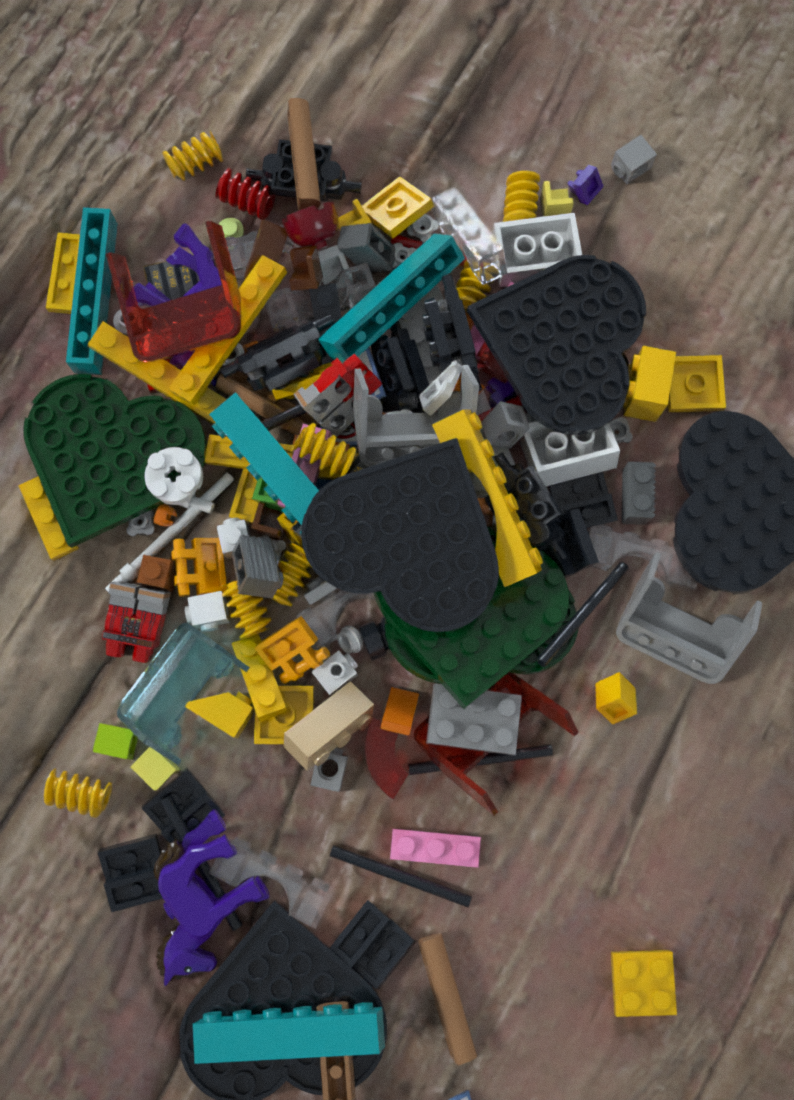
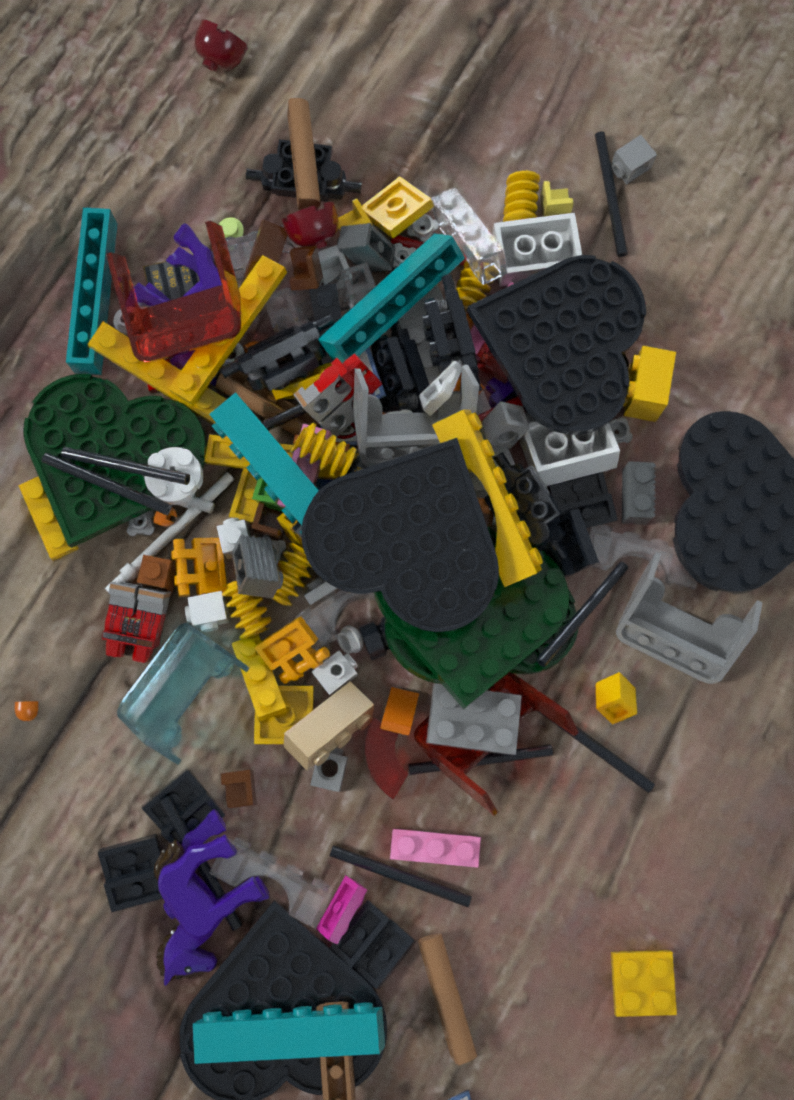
(26, 710): none -> orange hinge
(63, 274): yellow plate -> none
(76, 794): yellow piece -> none
(106, 483): none -> black piece
(115, 741): lime panel -> none
(125, 465): none -> black piece
(154, 768): light yellow panel -> none
(193, 156): yellow piece -> none
(218, 47): none -> dark red cylinder
(224, 711): yellow slope -> none
(239, 788): none -> reddish brown panel
(245, 196): red piece -> none
(341, 909): none -> dark pink plate
(586, 185): dark purple tile -> none
(610, 758): none -> black piece
(611, 194): none -> black piece
(697, 384): yellow plate -> none

